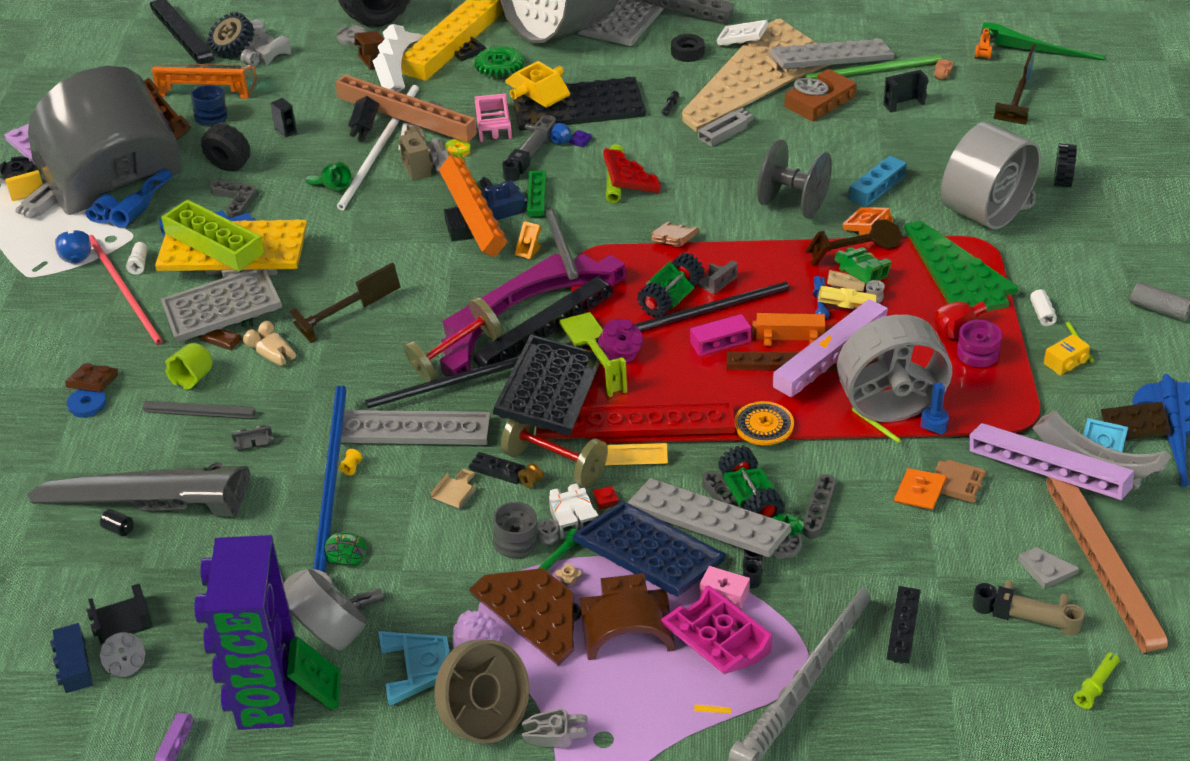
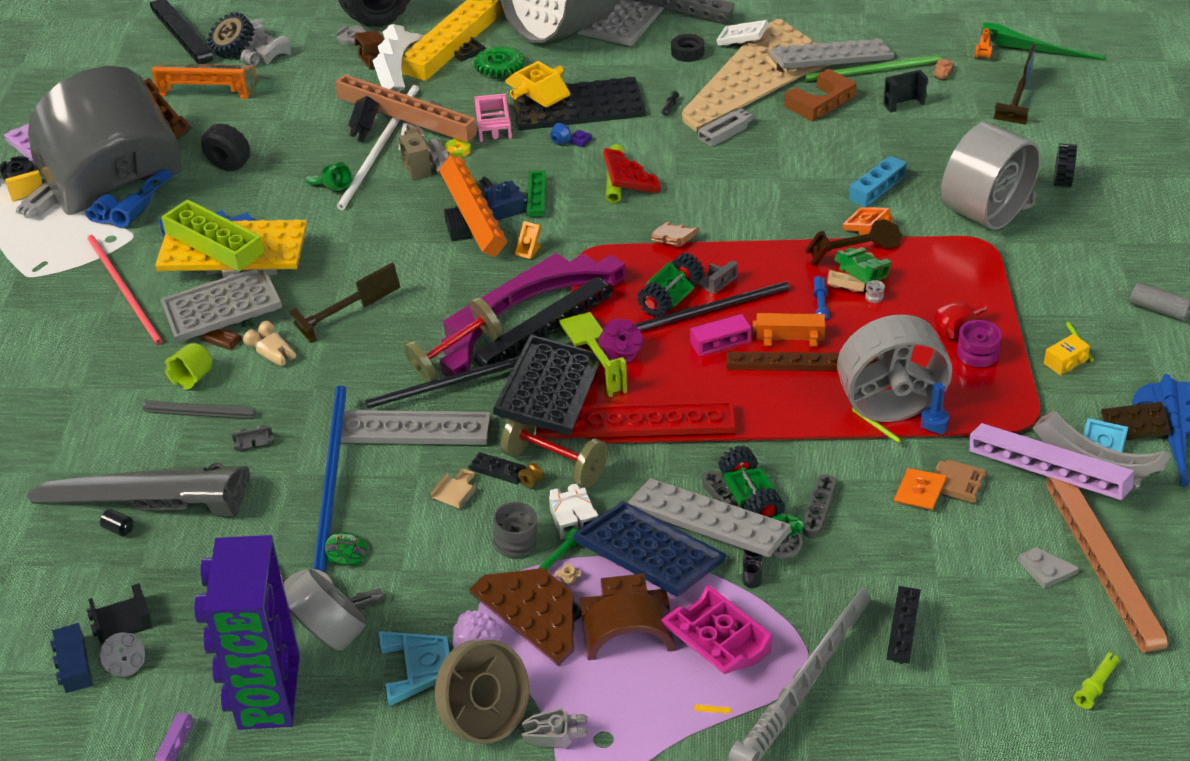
(73, 246): blue cylinder -> none
(77, 399): blue tile -> none
(92, 377): reddish brown plate -> none
(136, 260): white axle -> none
(209, 104): dark blue wheel -> none
(240, 193): dark grey beam -> none
(283, 117): black brick -> none
(314, 673): green plate -> none
(349, 464): yellow bush -> none
(520, 158): piece -> none
(548, 532): light grey wheel -> none
(561, 244): dark grey axle -> none
(605, 497): red plate -> none
(637, 454): yellow plate -> none
(728, 584): bright pink brick -> none
(764, 423): piece -> none
(775, 173): dark grey piece -> none
(809, 88): light grey wheel -> none
(824, 351): lavender brick -> none
(844, 297): light yellow piece -> none
(958, 272): green wing -> none
(1005, 604): dark tan piece -> none
(1043, 307): white axle -> none

